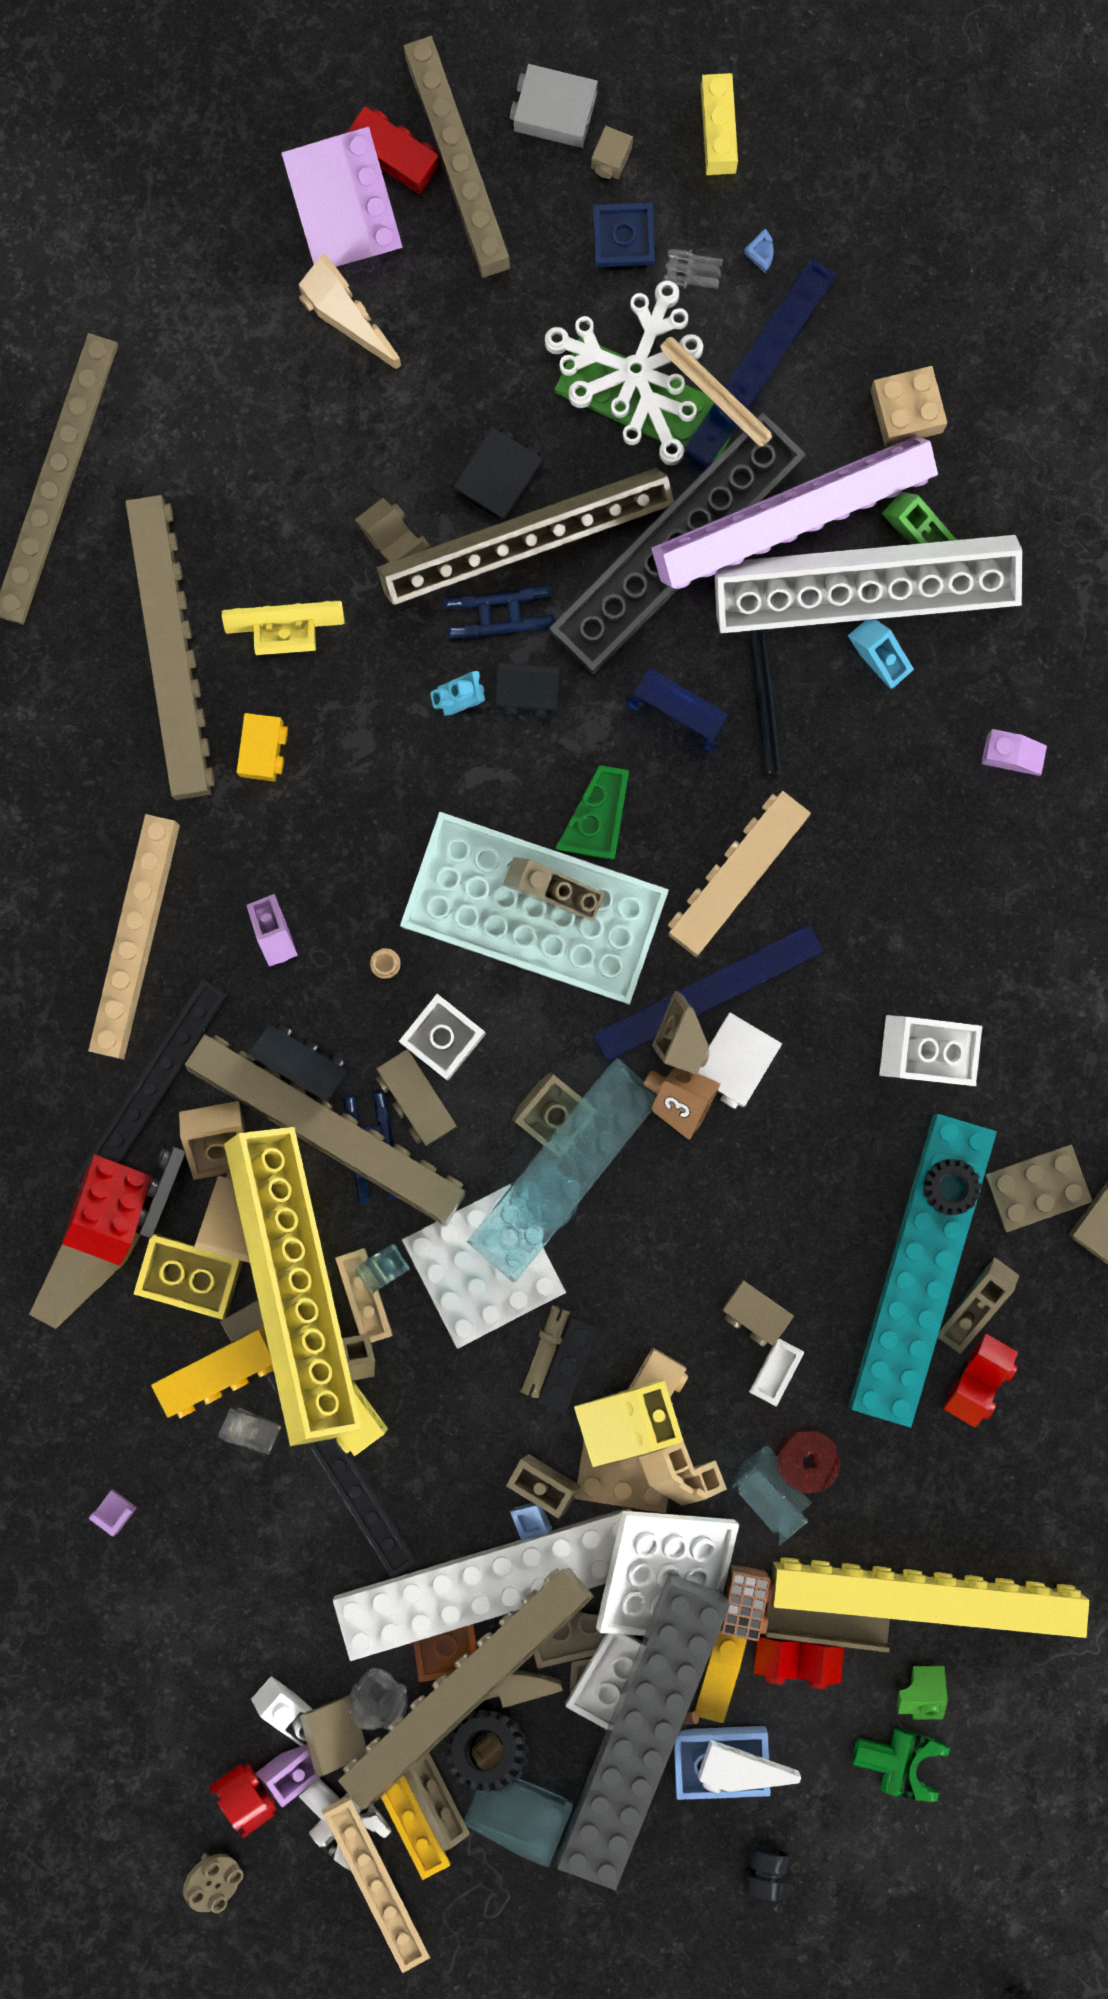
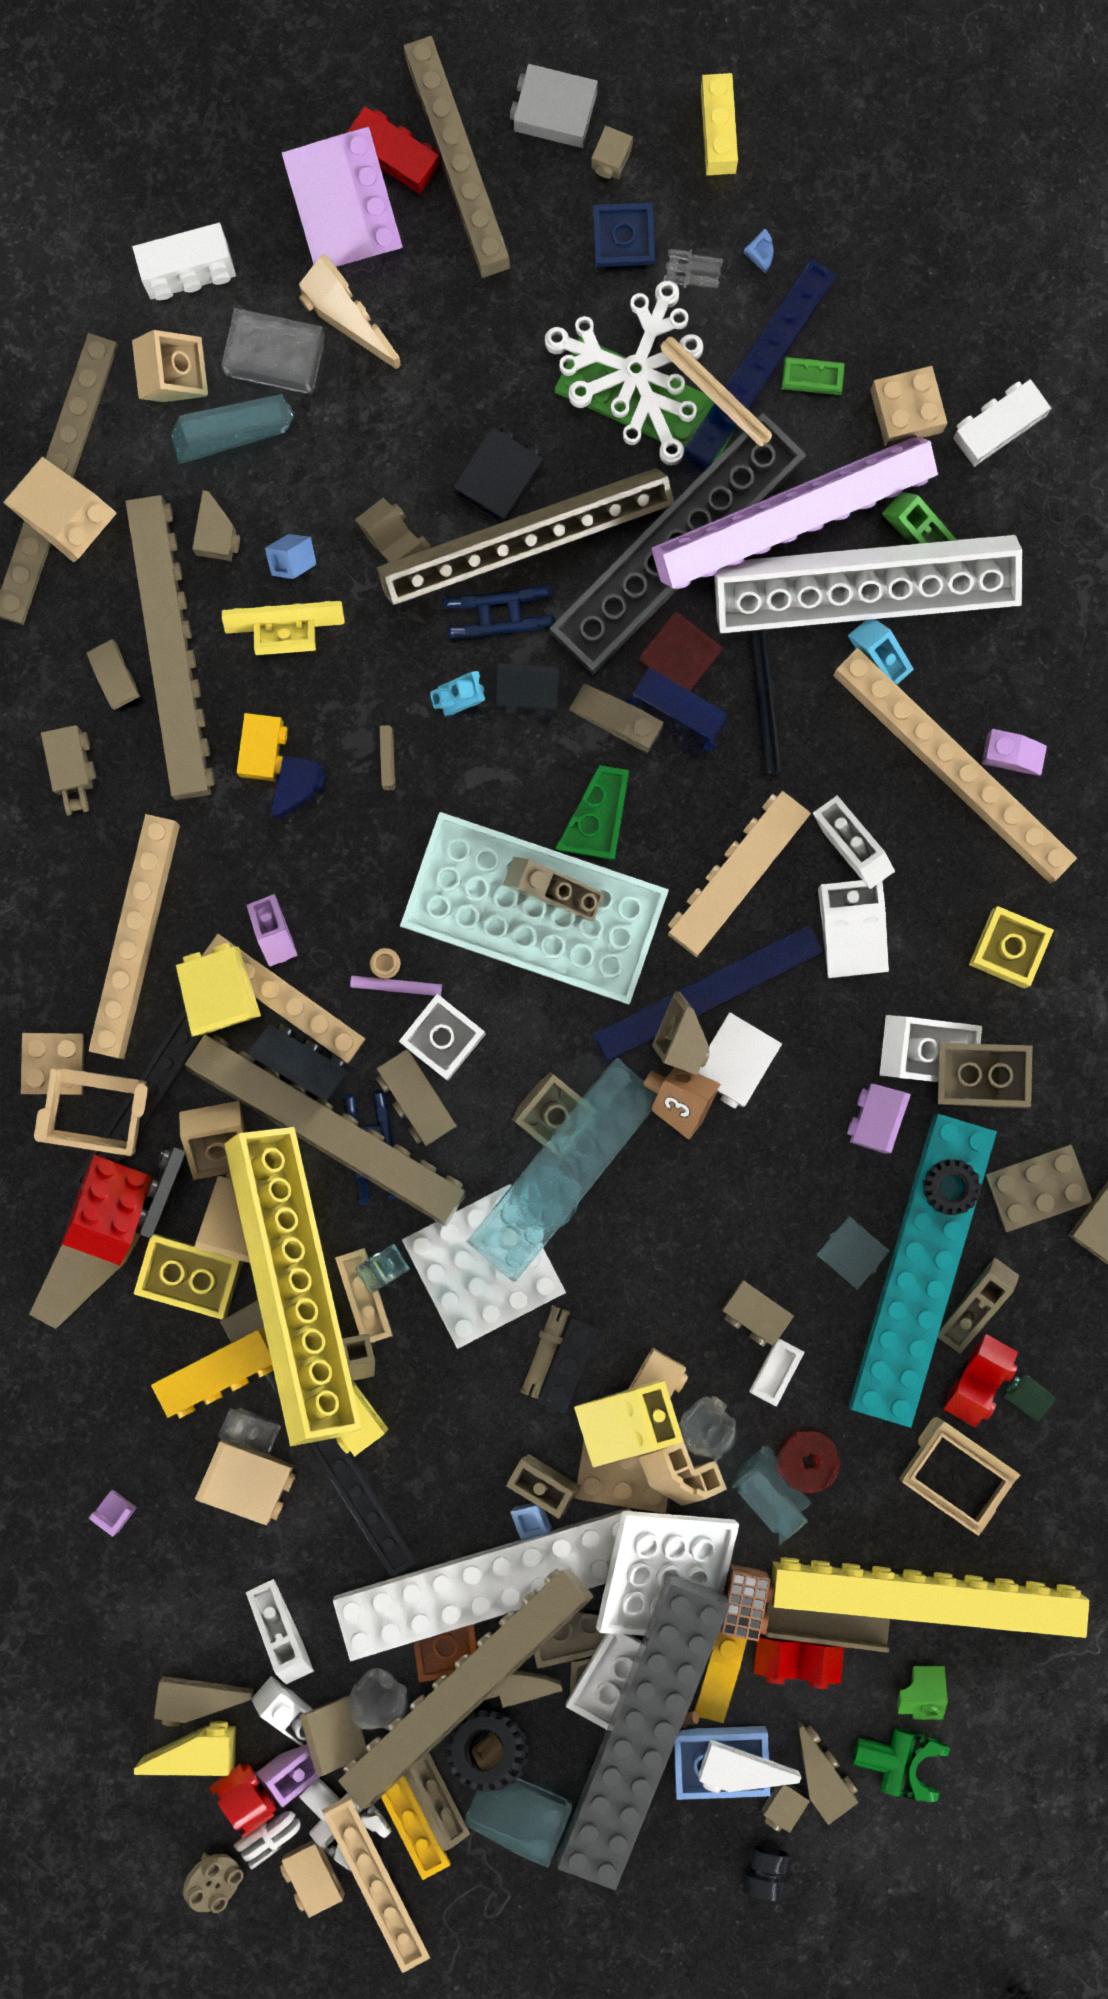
(47, 1051): none -> tan plate
(47, 1116): none -> tan piece
(60, 508): none -> tan slope
(69, 765): none -> dark tan brick
(112, 674): none -> dark tan slope
(169, 366): none -> tan slope
(184, 262): none -> white brick
(188, 1700): none -> dark tan slope
(201, 1752): none -> light yellow slope
(214, 532): none -> dark tan slope
(216, 990): none -> light yellow slope
(229, 427): none -> clear light blue slope
(246, 1482): none -> tan slope
(267, 1838): none -> white arm
(273, 351): none -> clear brick
(279, 1633): none -> white slope
(290, 556): none -> medium blue panel
(296, 785): none -> clear blue slope
(298, 1008): none -> tan plate
(312, 1878): none -> tan brick
(387, 757): none -> dark tan tile
(396, 985): none -> lavender bar
(617, 717): none -> dark tan slope
(681, 652): none -> clear red plate
(708, 1428): none -> clear helmet
(785, 1807): none -> dark tan brick
(813, 376): none -> bright green plate
(824, 1784): none -> dark tan slope
(853, 842): none -> white brick
(853, 928): none -> white slope
(853, 1253): none -> clear light blue piece
(878, 1118): none -> lavender slope
(928, 1441): none -> tan piece
(954, 766): none -> tan brick
(985, 1075): none -> dark tan slope
(1001, 421): none -> white brick
(1011, 947): none -> light yellow brick
(1029, 1397): none -> clear green brick

